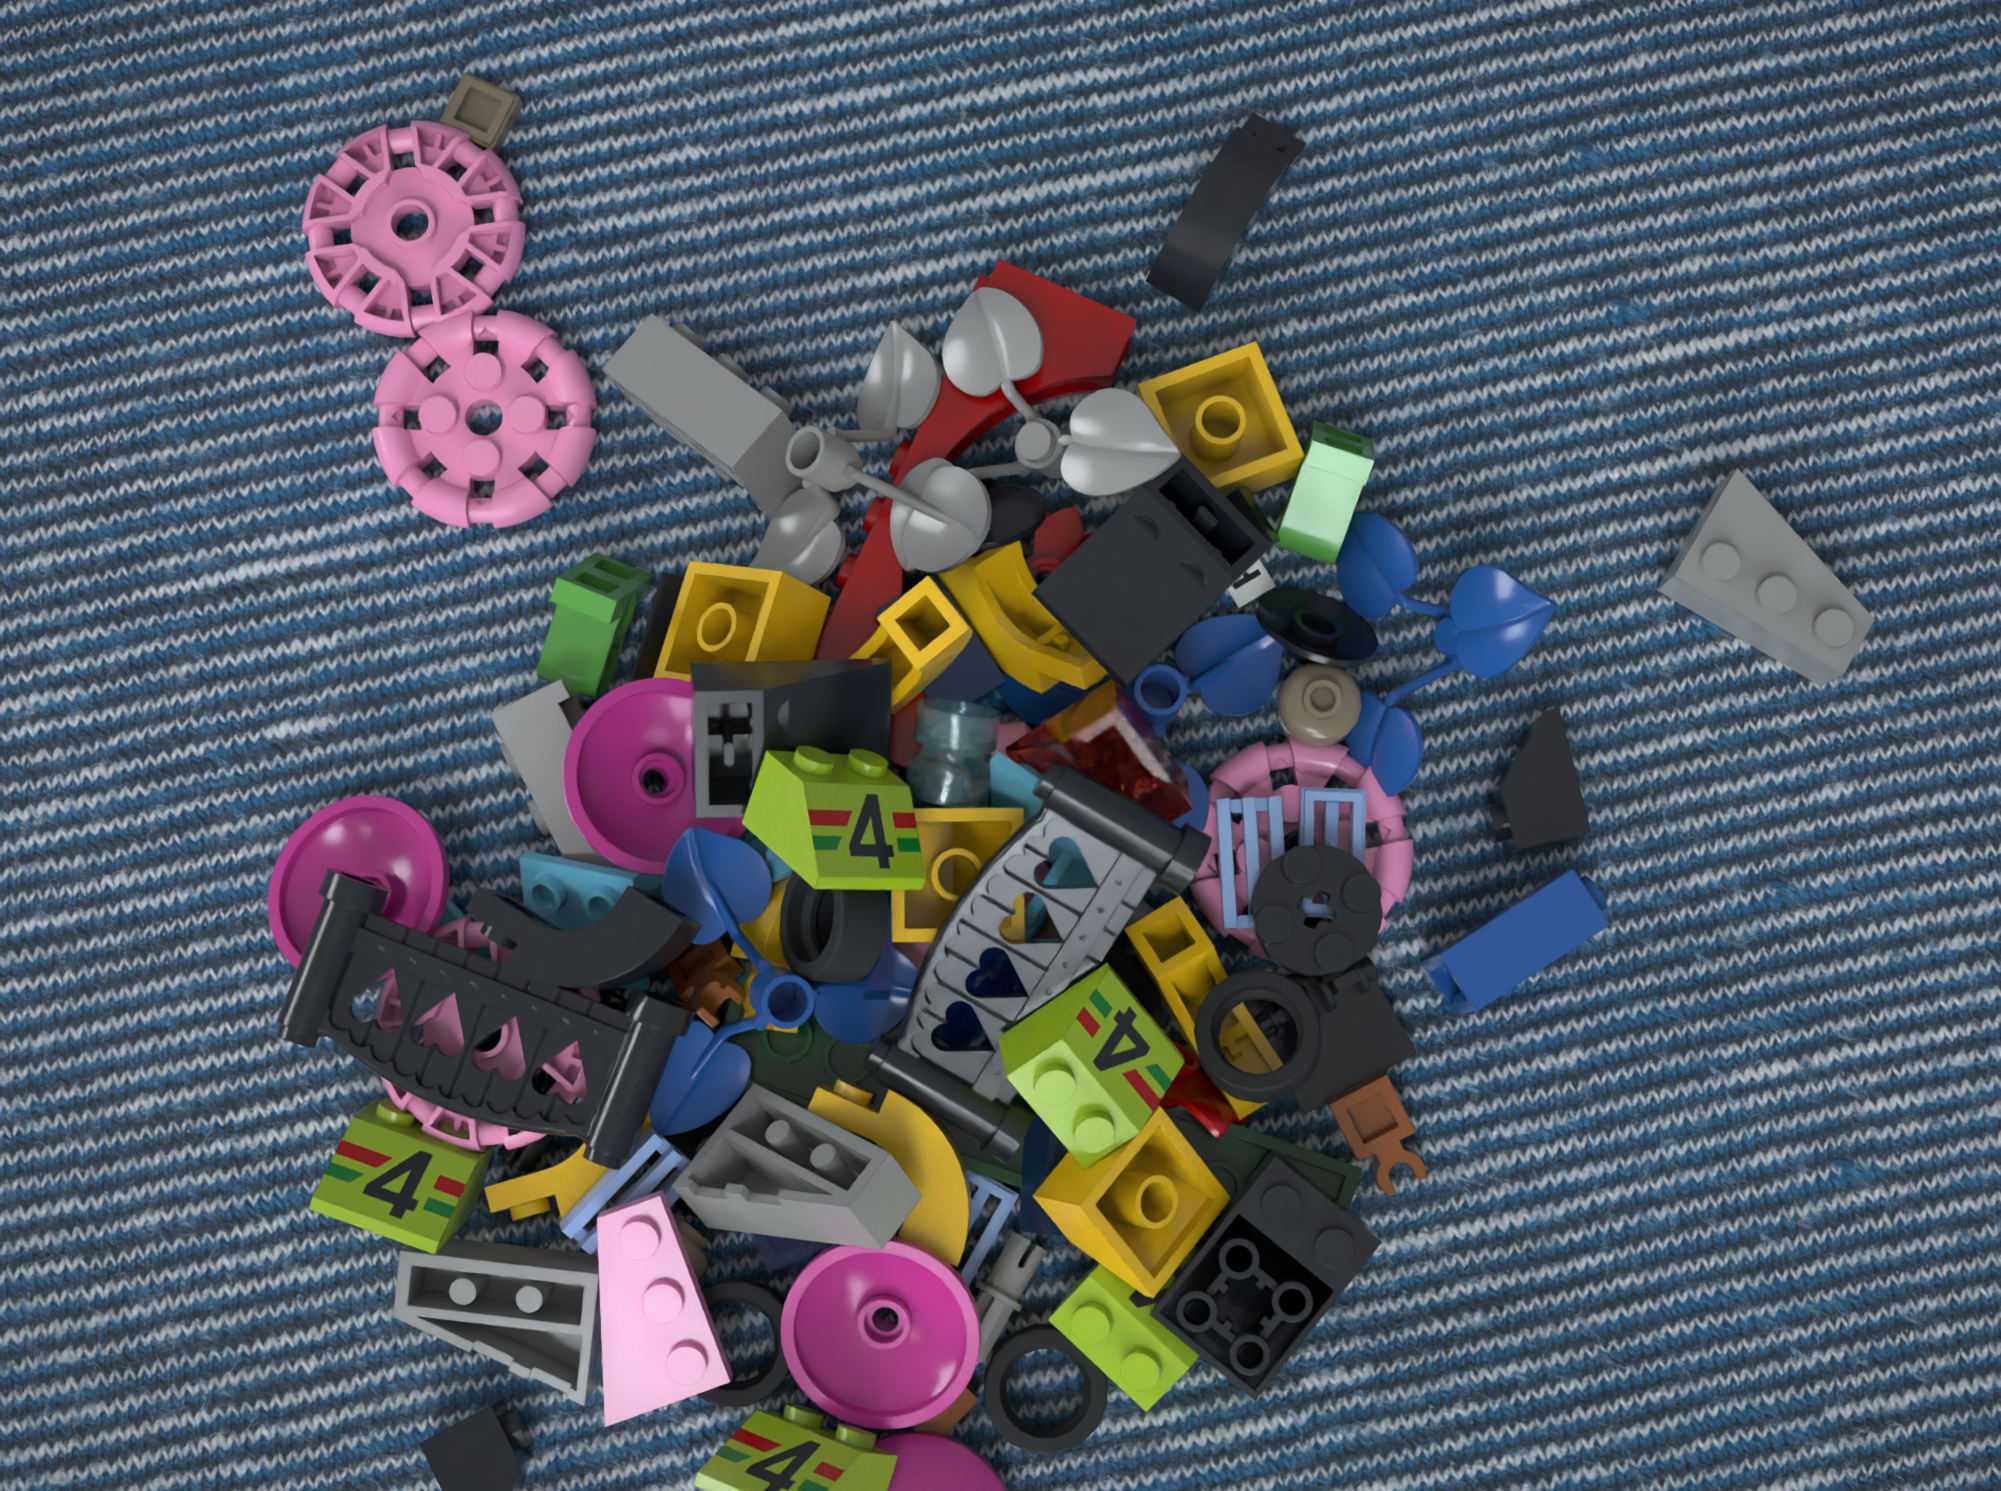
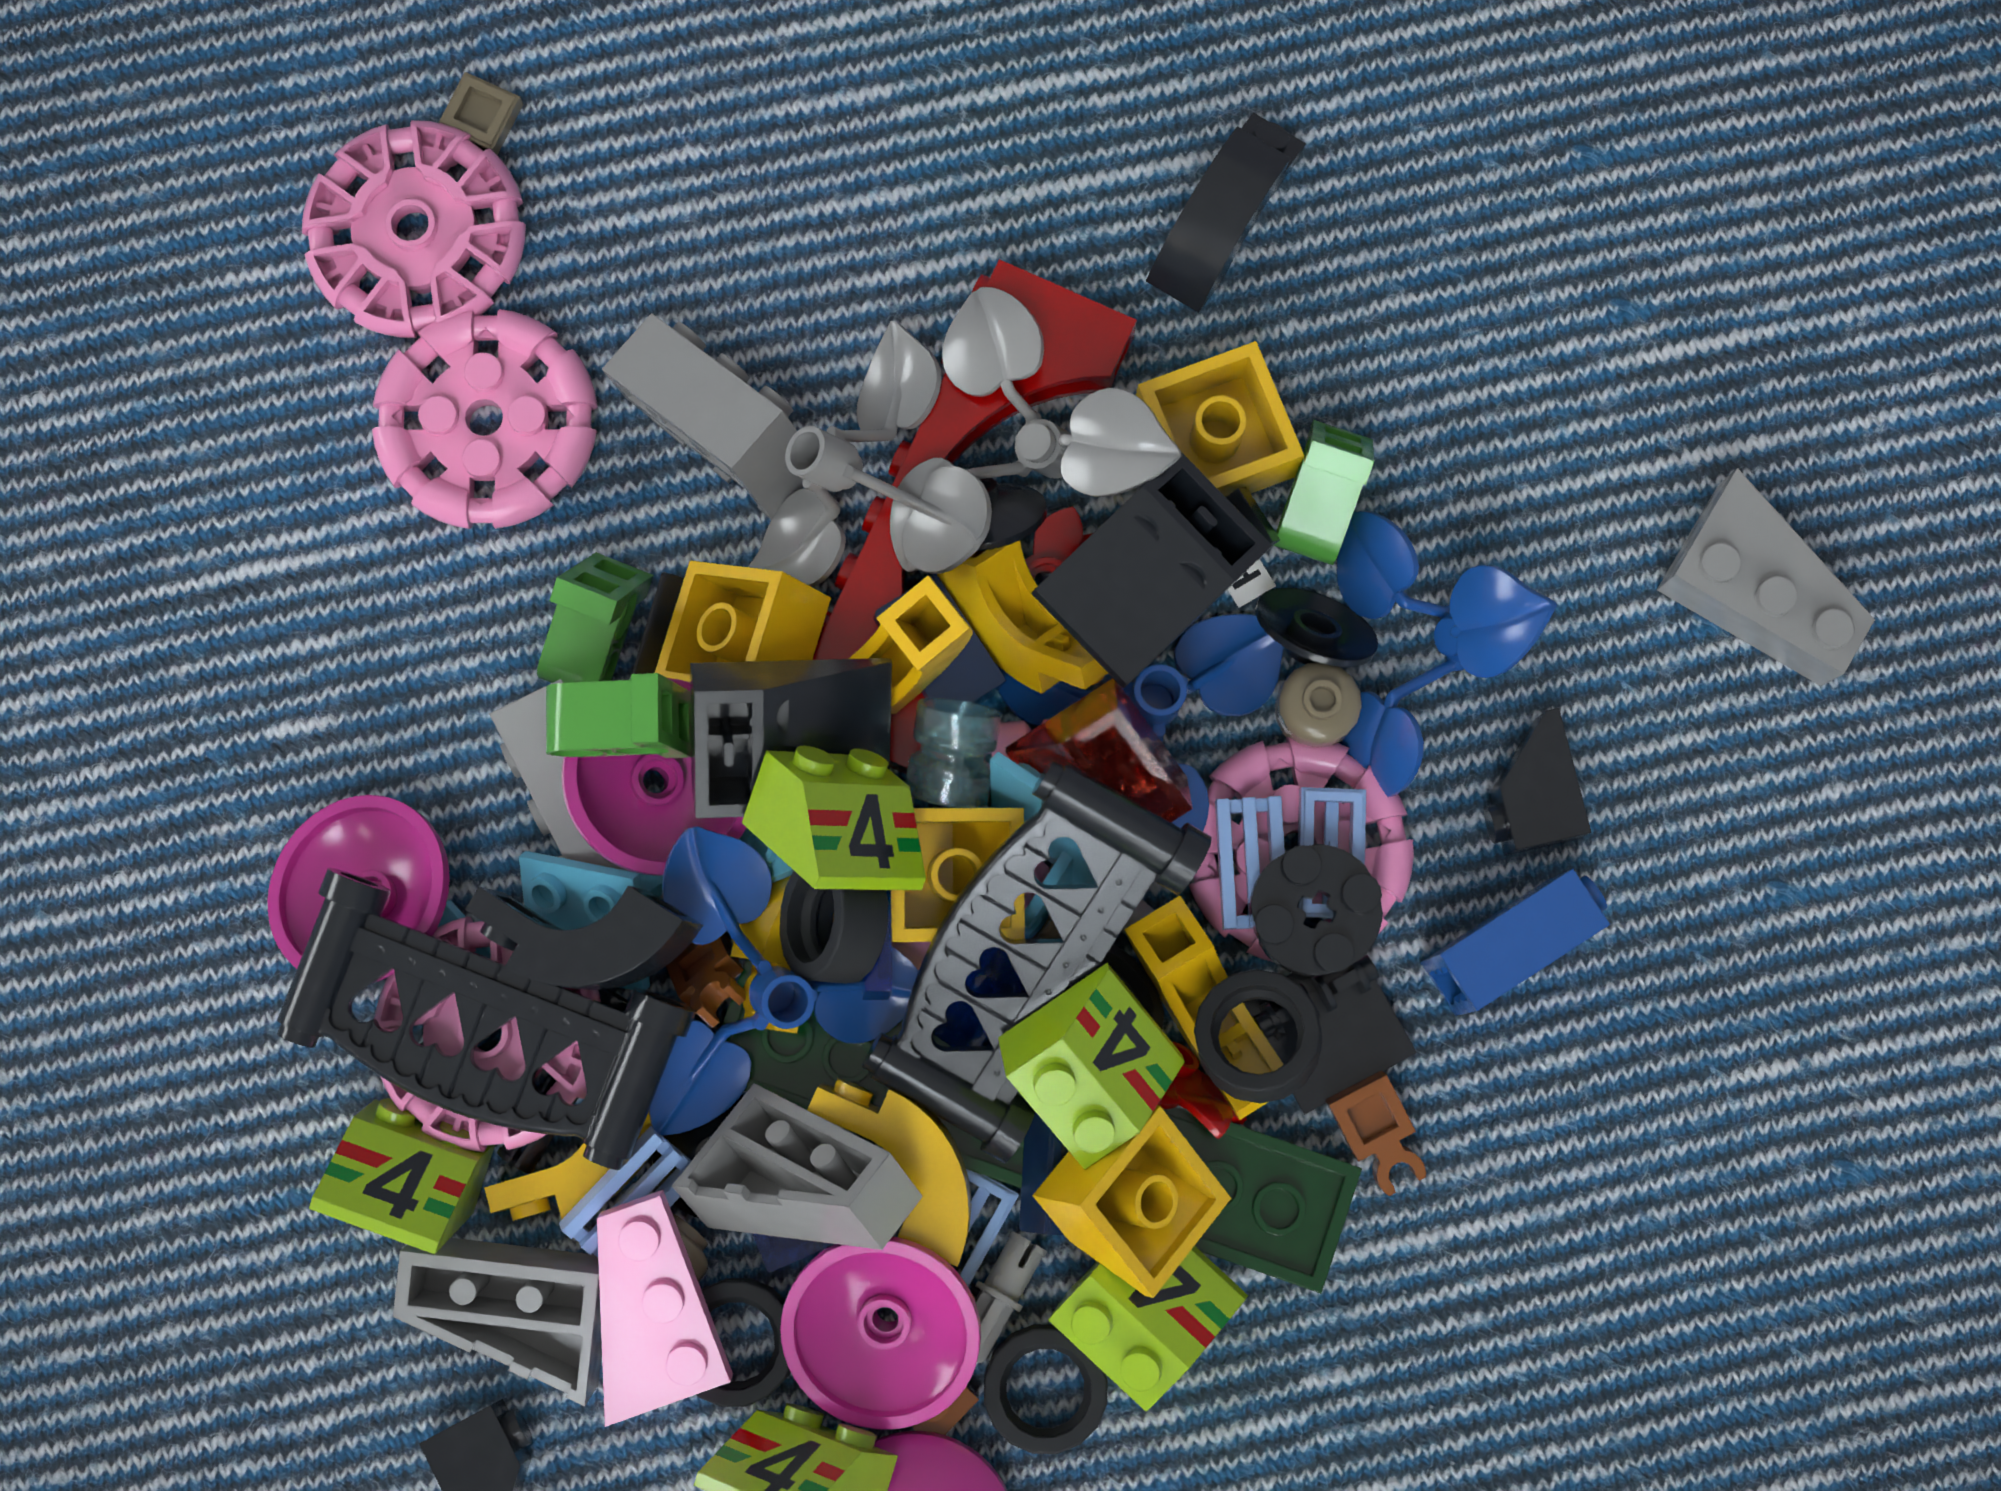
(619, 718): none -> bright green tile
(1265, 1274): black slope -> none

